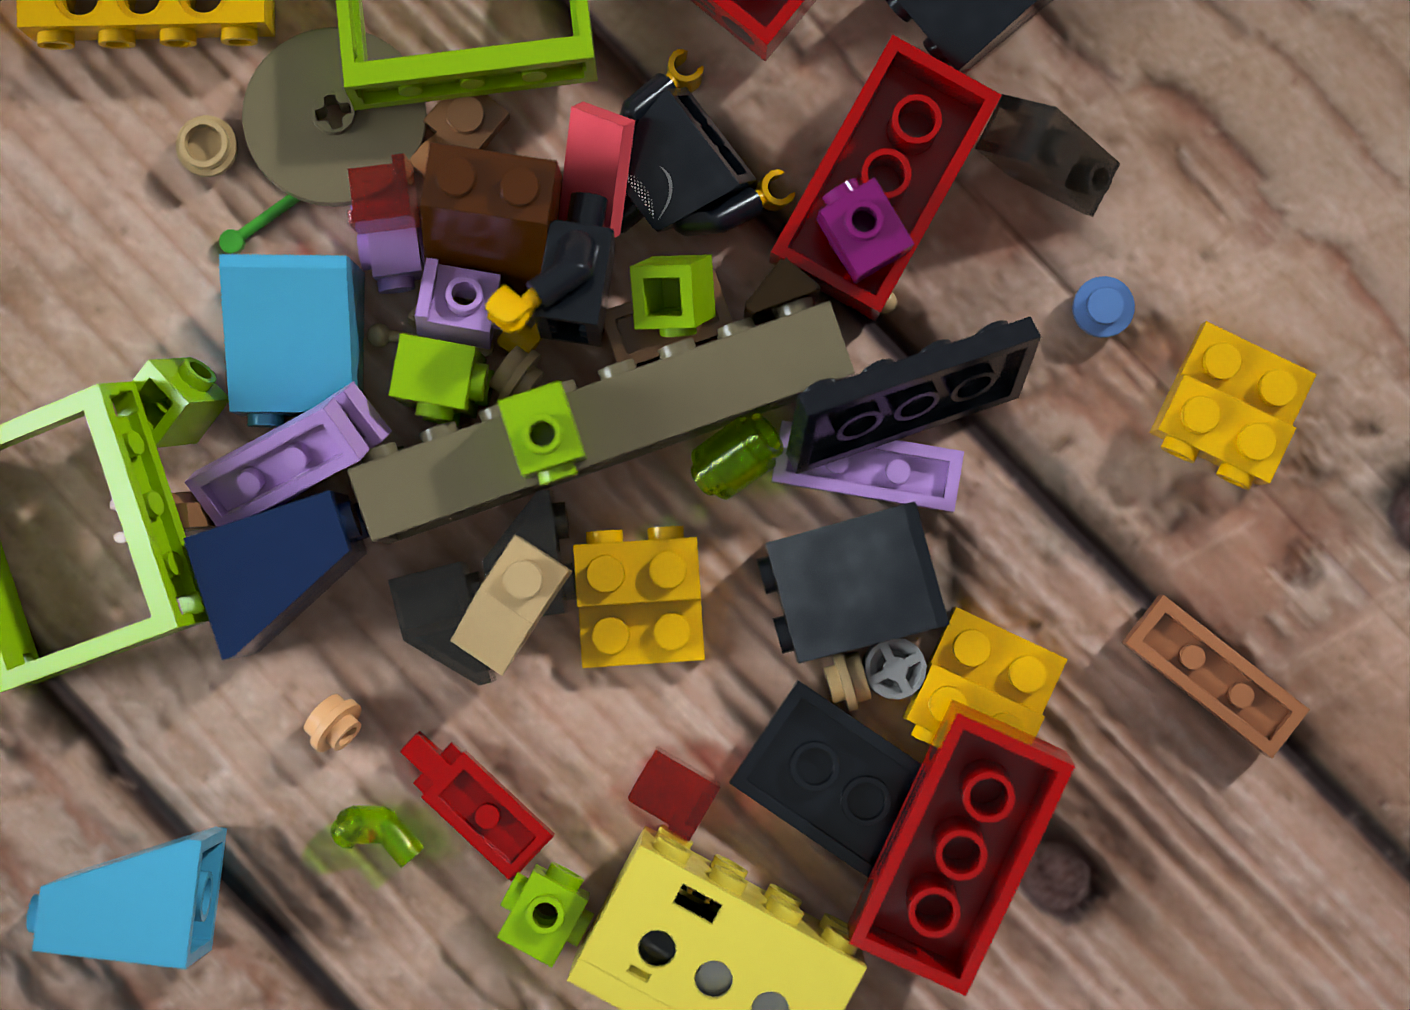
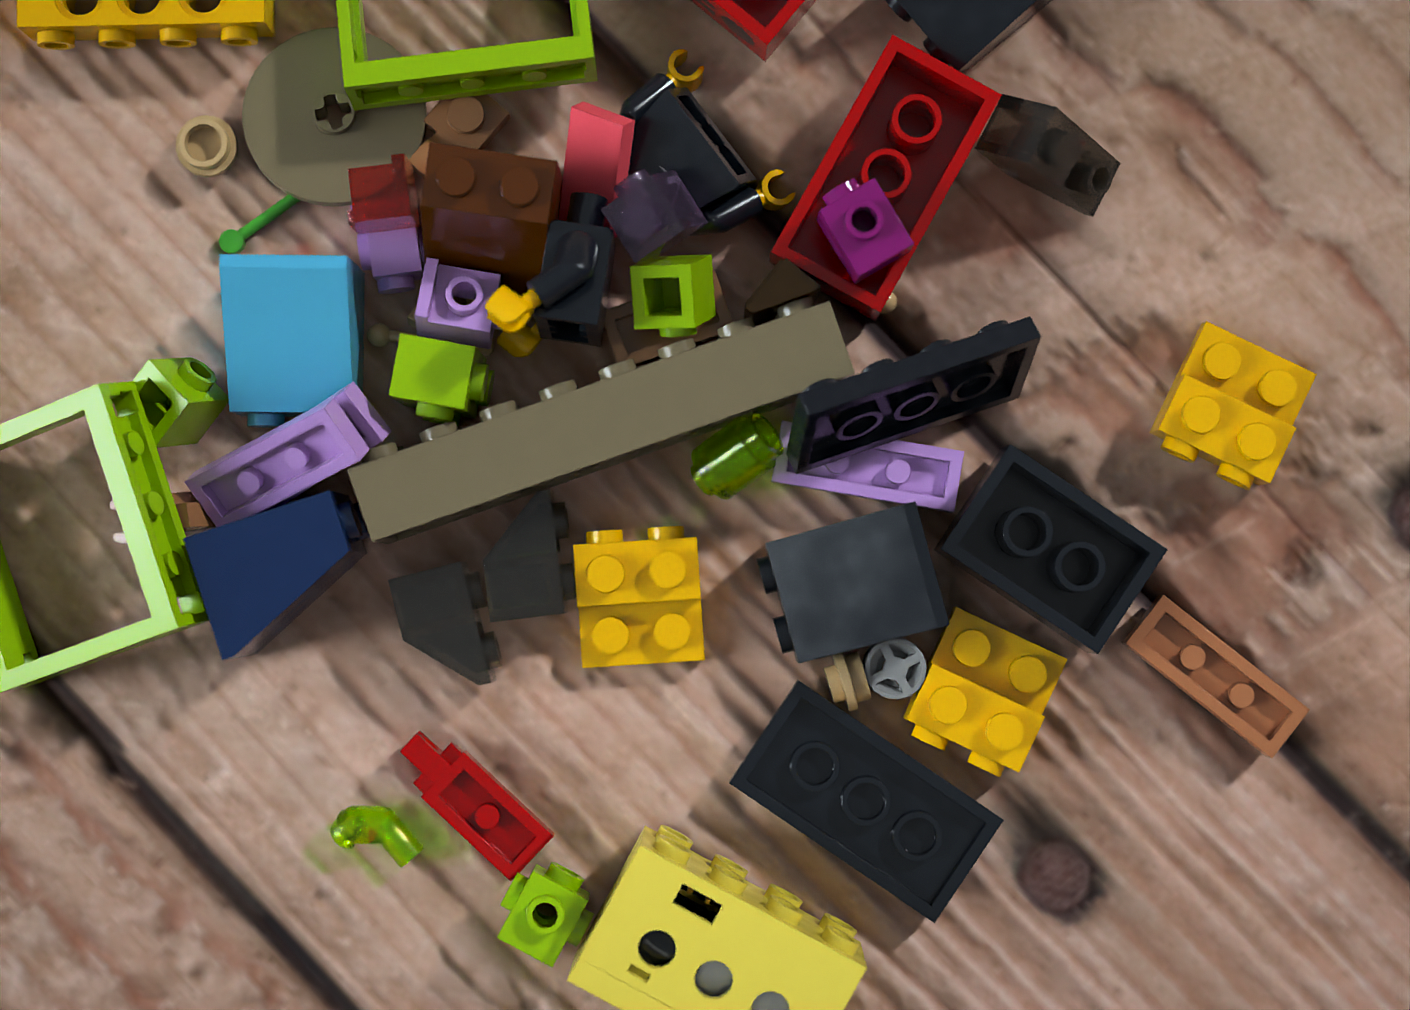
(136, 907): medium azure slope -> none
(333, 723): light nougat plate -> none
(510, 604): tan slope -> none
(517, 373): tan plate -> none
(543, 433): lime brick -> none
(652, 213): none -> clear purple brick
(674, 792): clear red panel -> none
(959, 847): red brick -> none
(1050, 549): none -> black brick
(1103, 307): medium blue plate -> none

